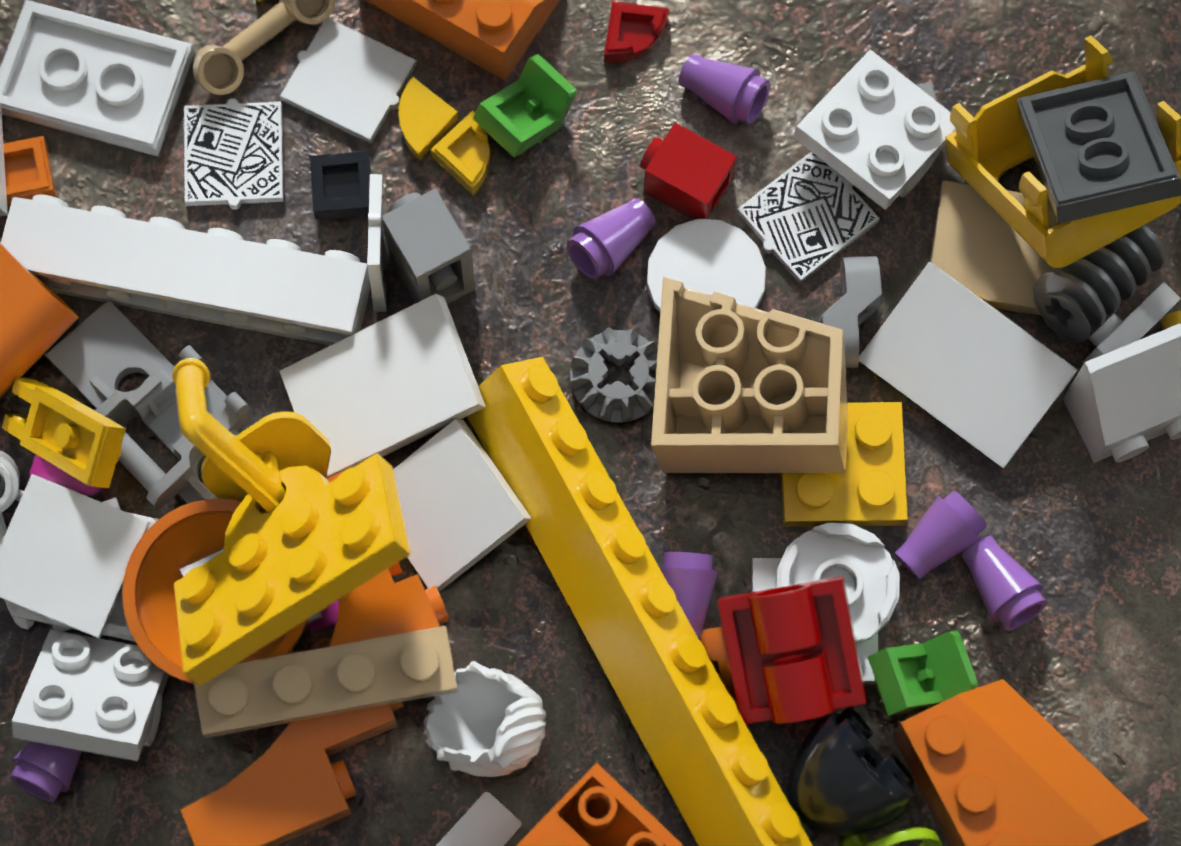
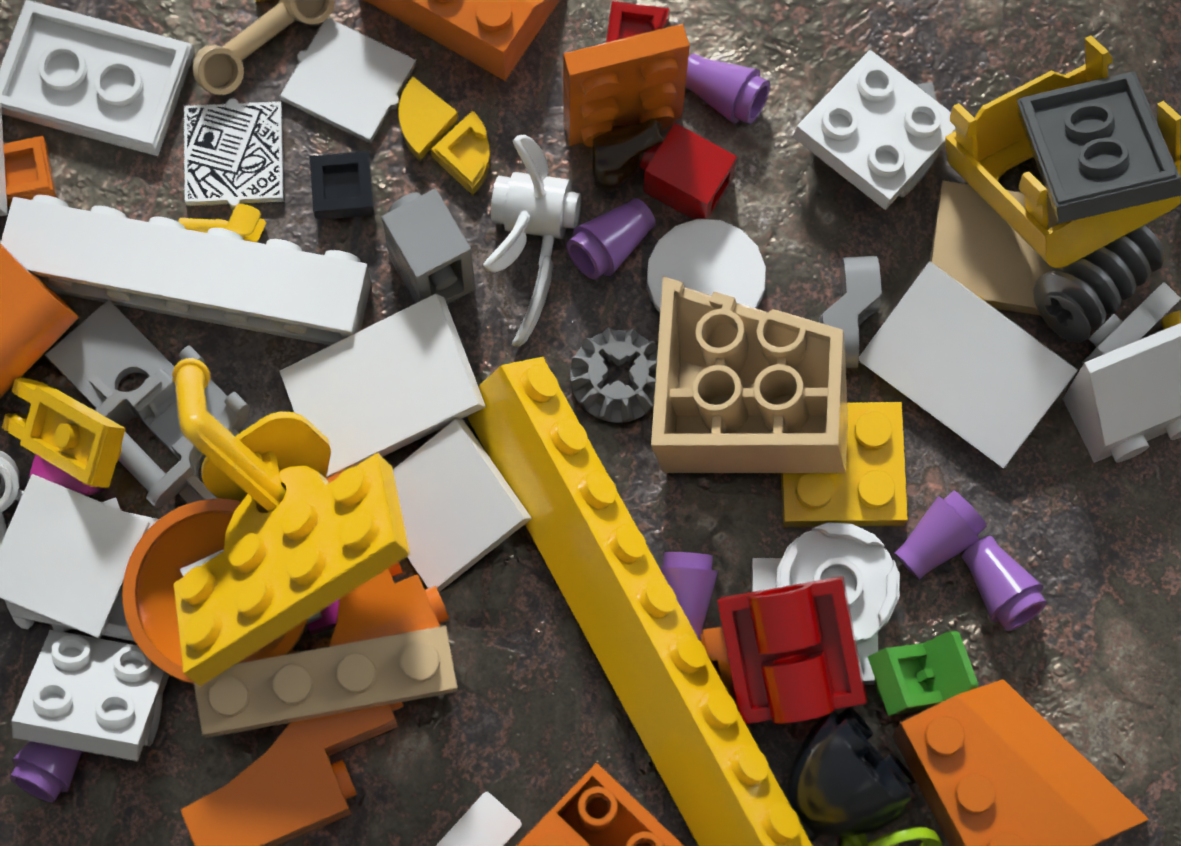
(244, 221): none -> yellow hand
(377, 248): white piece -> none
(486, 725): white hair -> none
(527, 108): bright green bracket -> none
(534, 207): none -> white plant
(618, 152): none -> dark brown animal
(624, 83): none -> orange plate
(807, 216): white piece -> none

